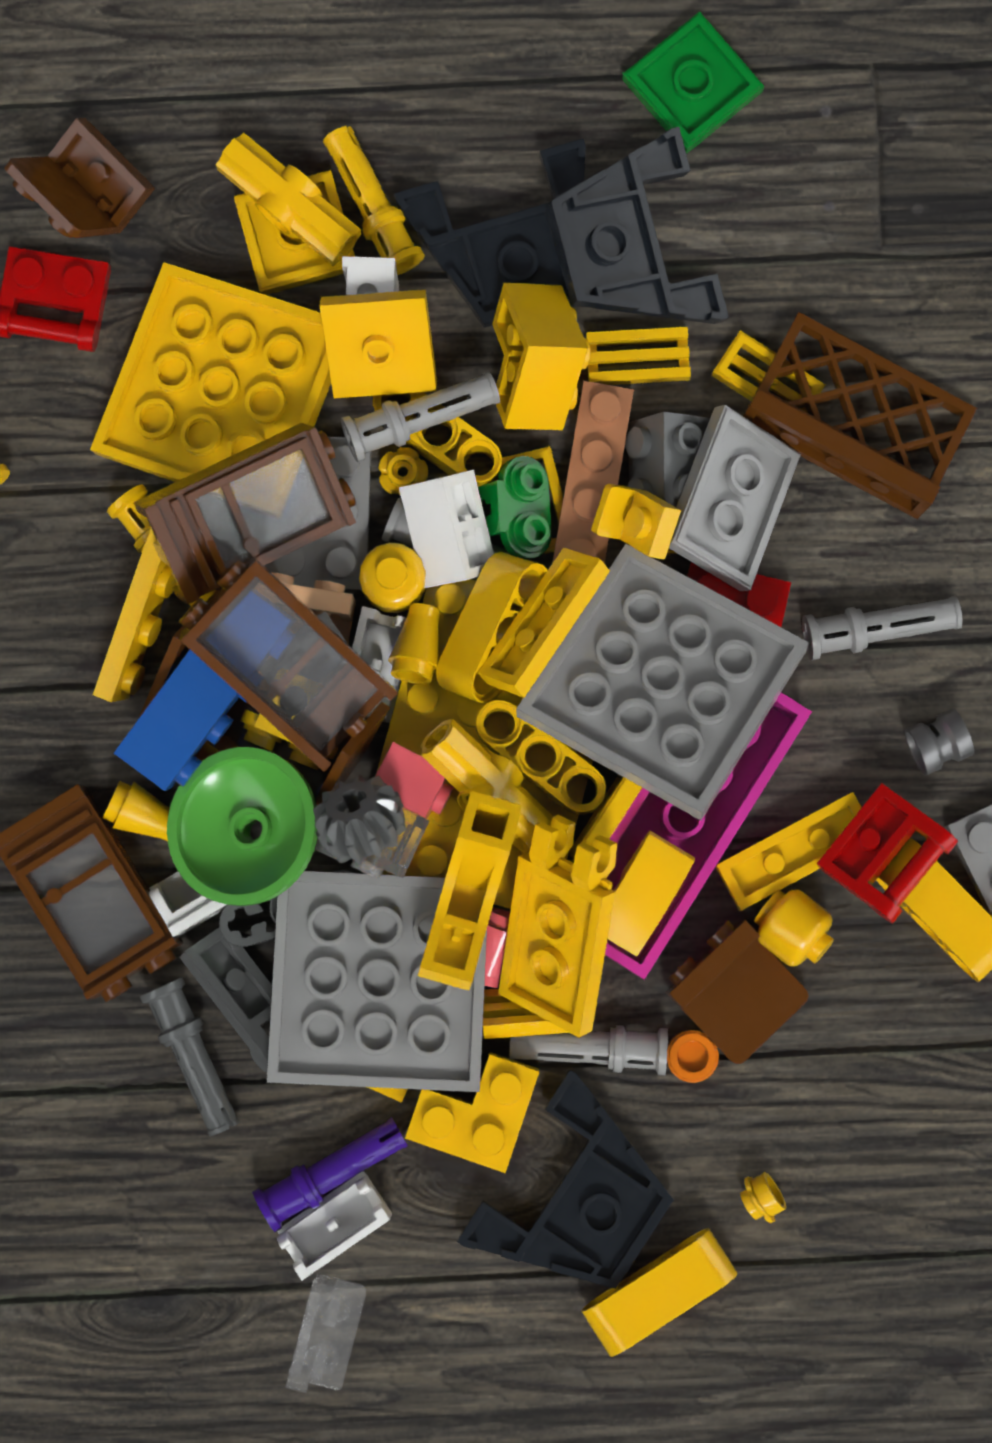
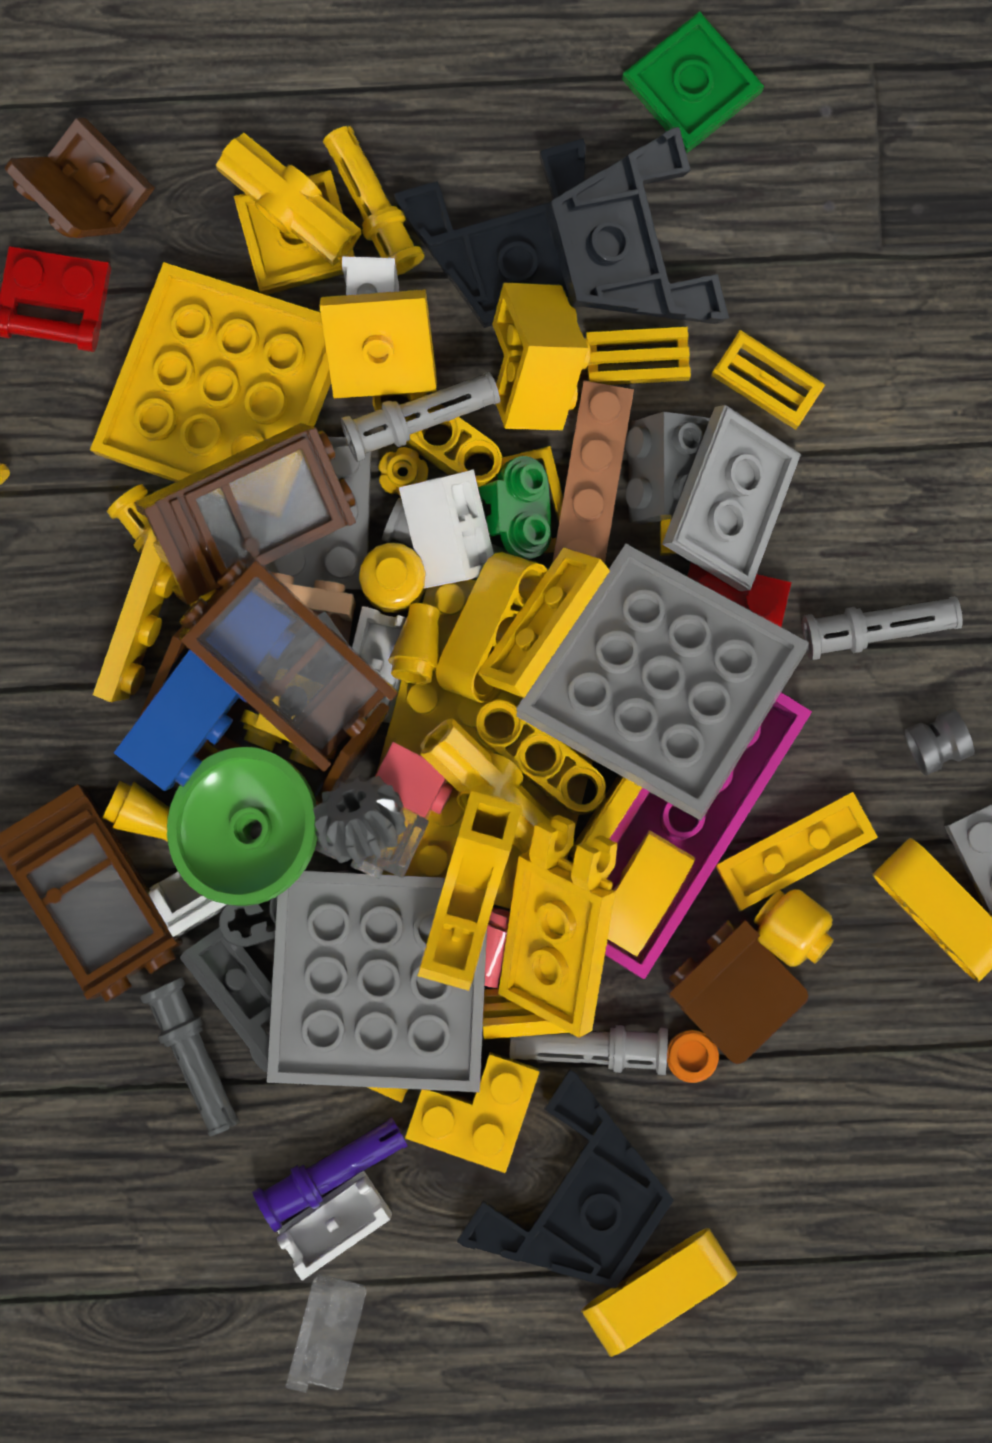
(636, 519): yellow bracket -> none
(762, 1197): yellow plate -> none
(846, 454): reddish brown fence -> none
(873, 842): red plate -> none

